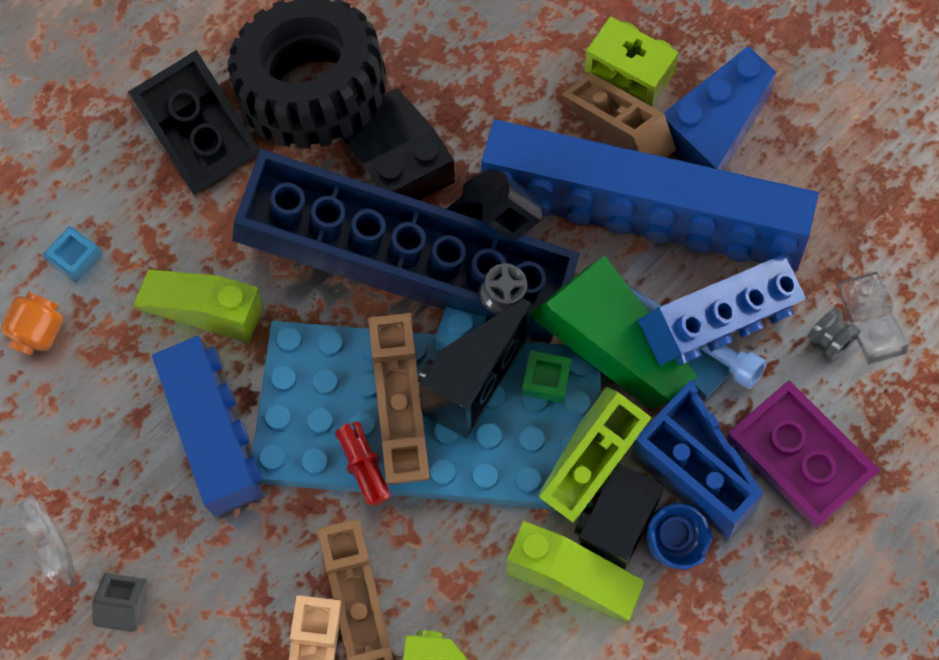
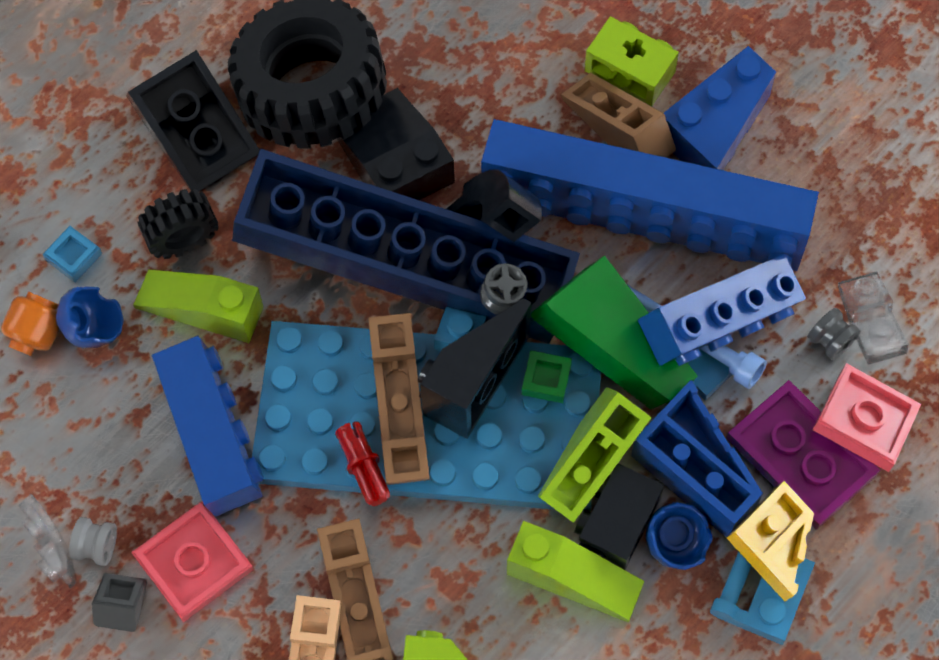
(89, 318): none -> blue hair
(93, 541): none -> light grey wheel
(178, 223): none -> black tyre
(192, 561): none -> coral tile
(768, 612): none -> dark azure plate
(775, 538): none -> yellow wing
(867, 417): none -> coral tile

